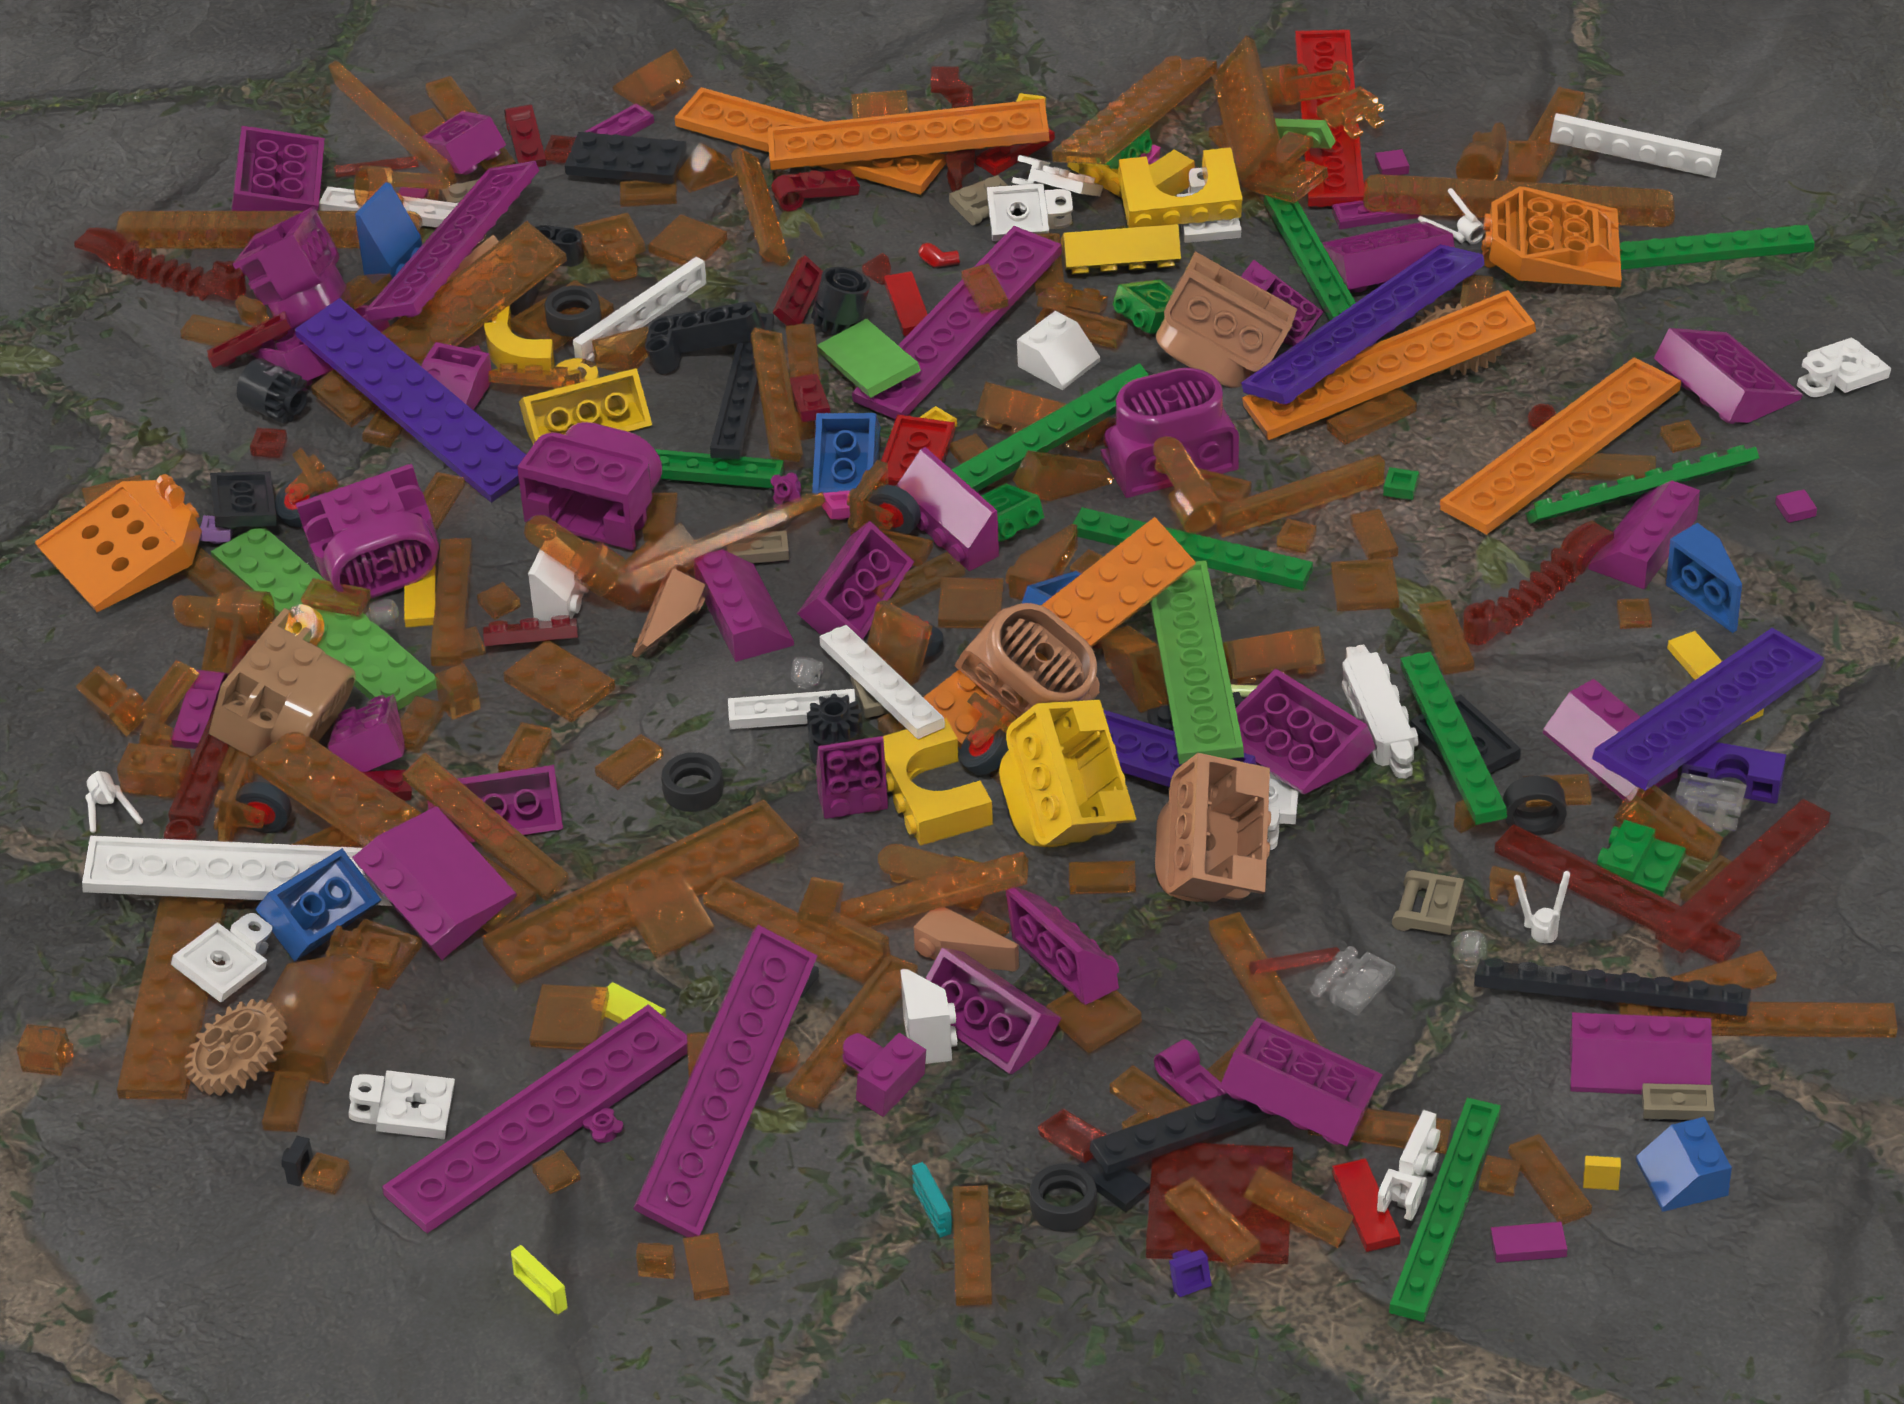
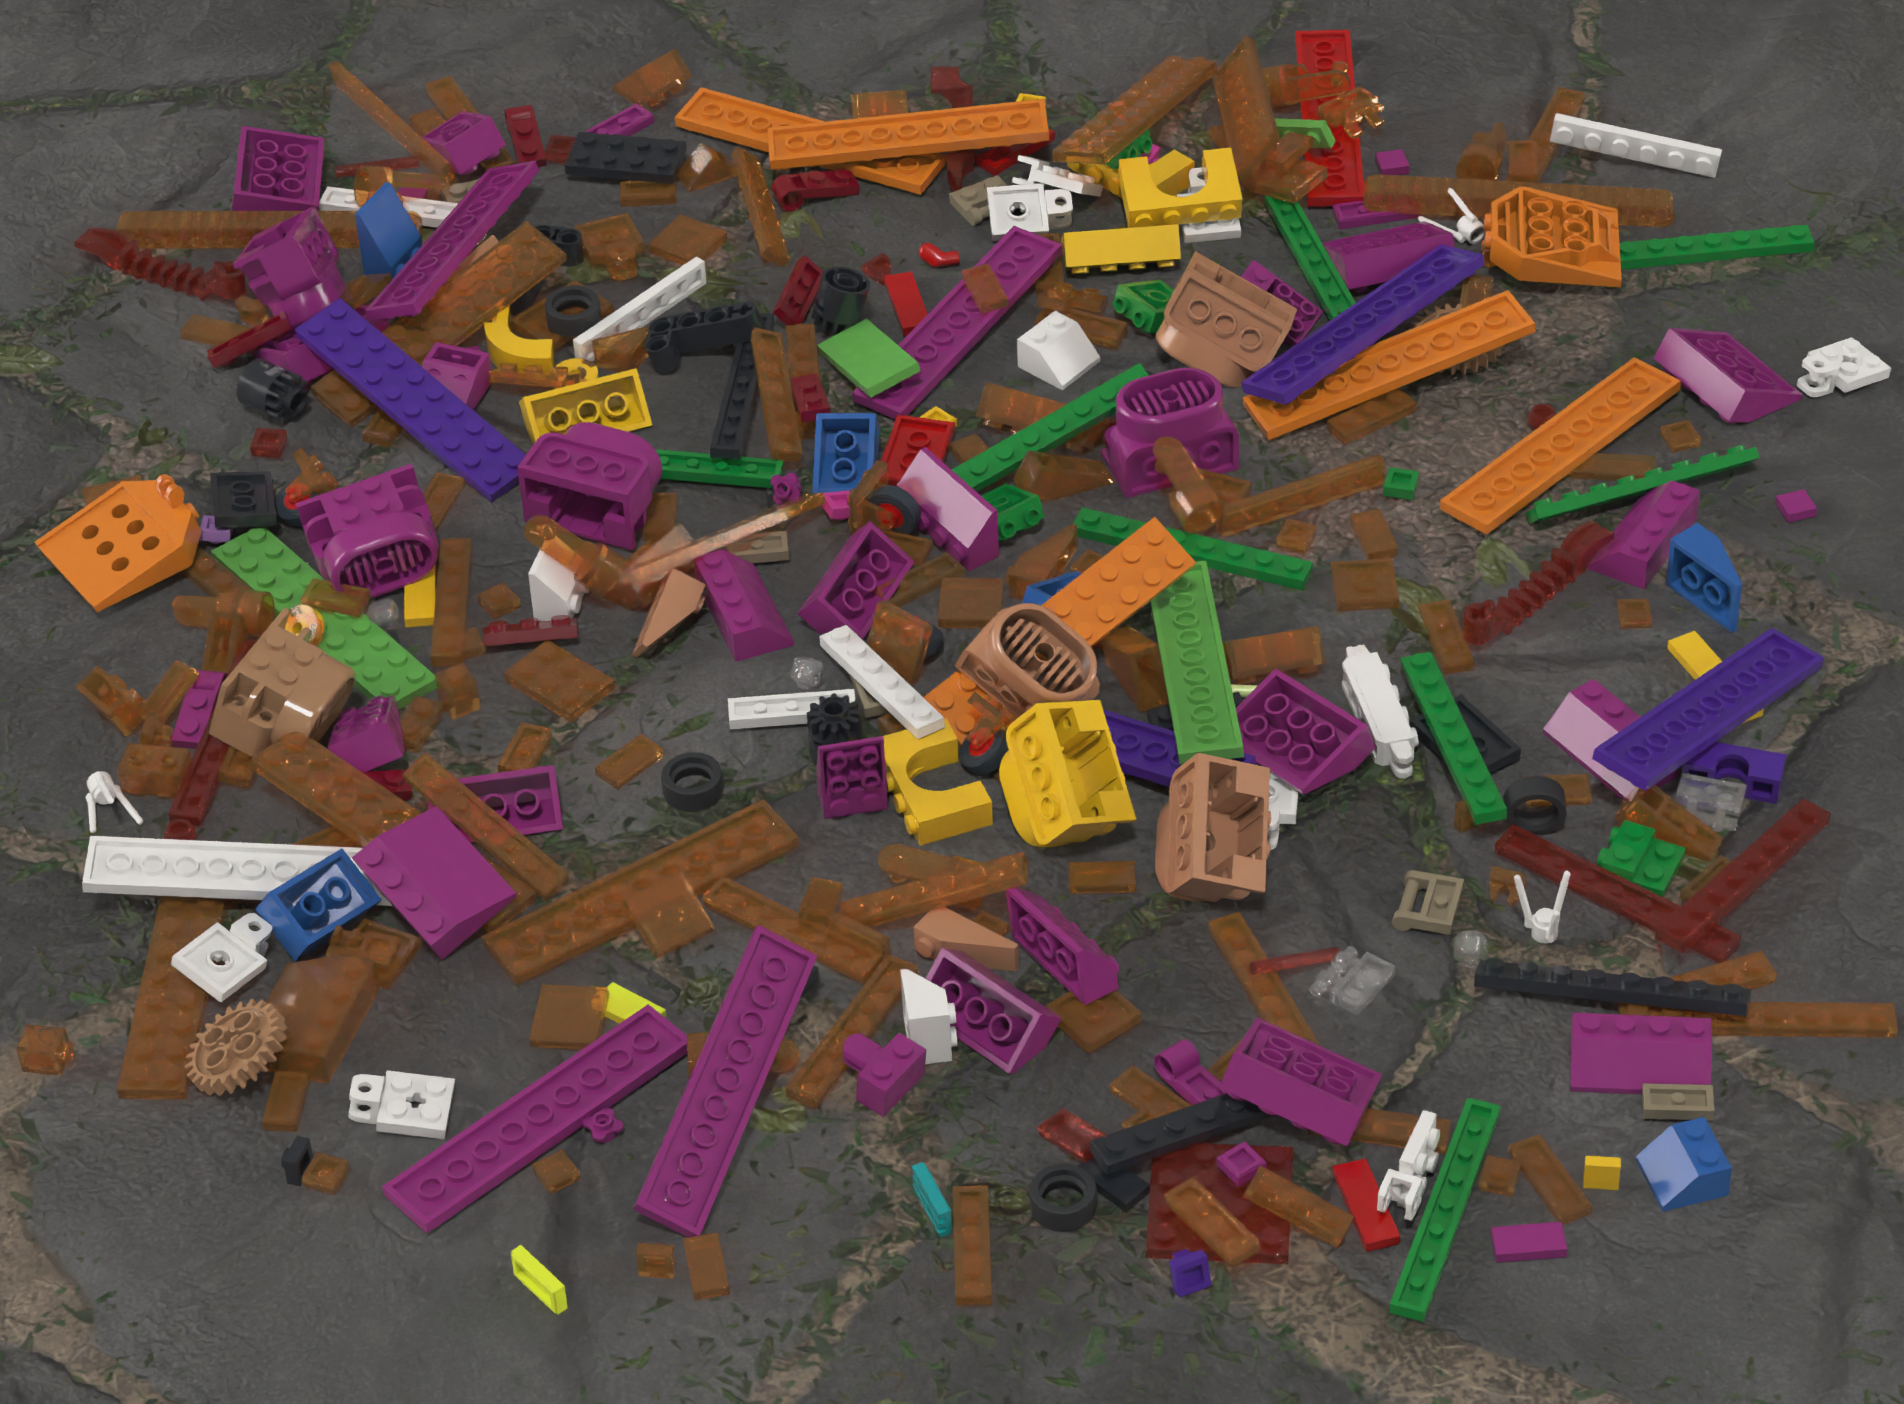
(248, 803): plate -> none
(1240, 1163): none -> magenta tile

